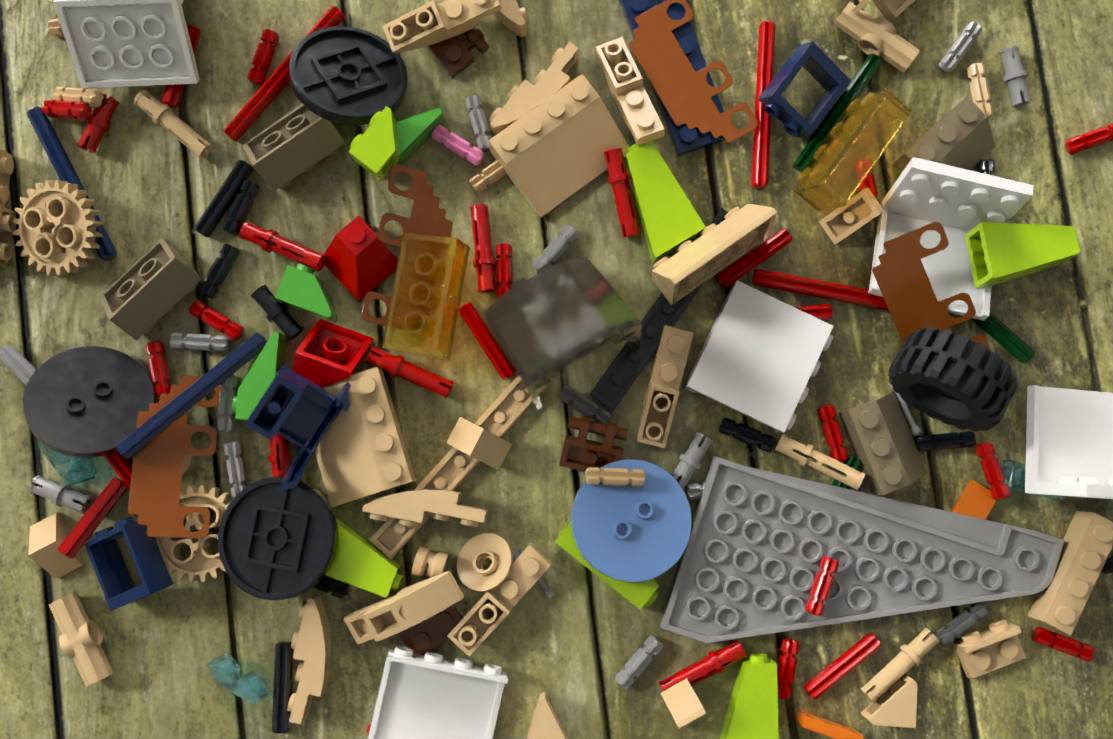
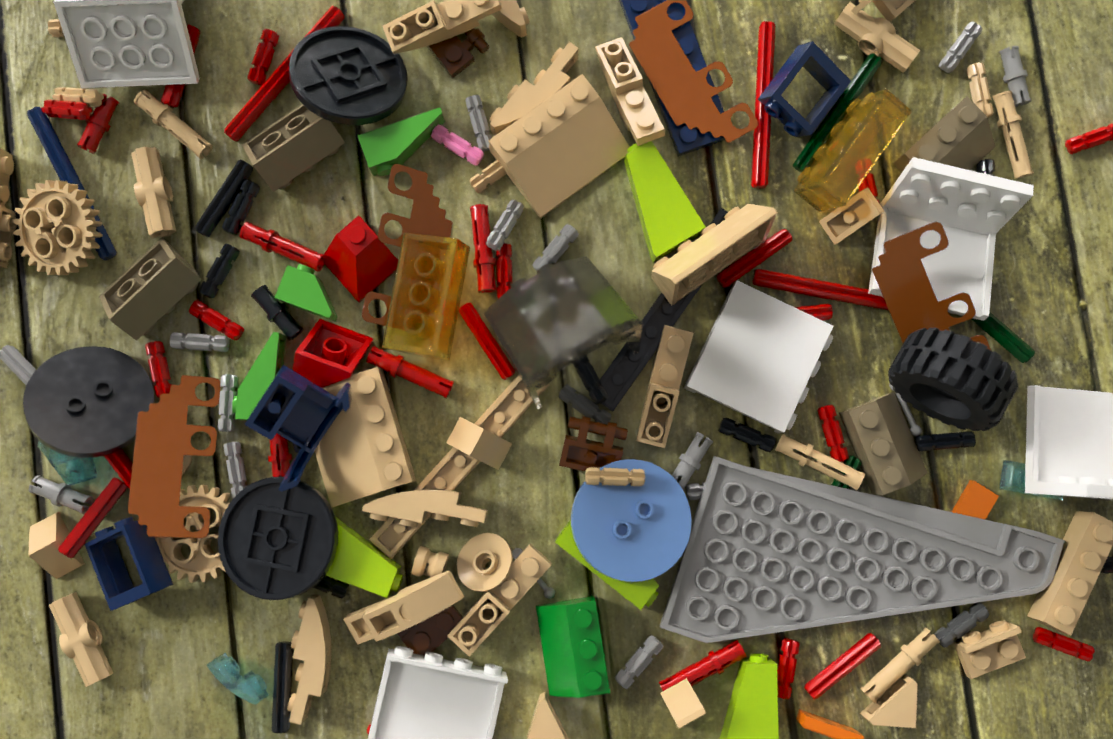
(153, 192): none -> tan piece
(191, 396): dark blue axle -> none
(378, 146): lime slope -> none
(504, 225): none -> light grey axle
(573, 648): none -> green slope
(591, 380): none -> black axle
(620, 186): red pin -> none
(822, 586): red axle -> none
(992, 471): red axle -> none
(1012, 134): none -> tan pin
(1015, 250): lime slope -> none

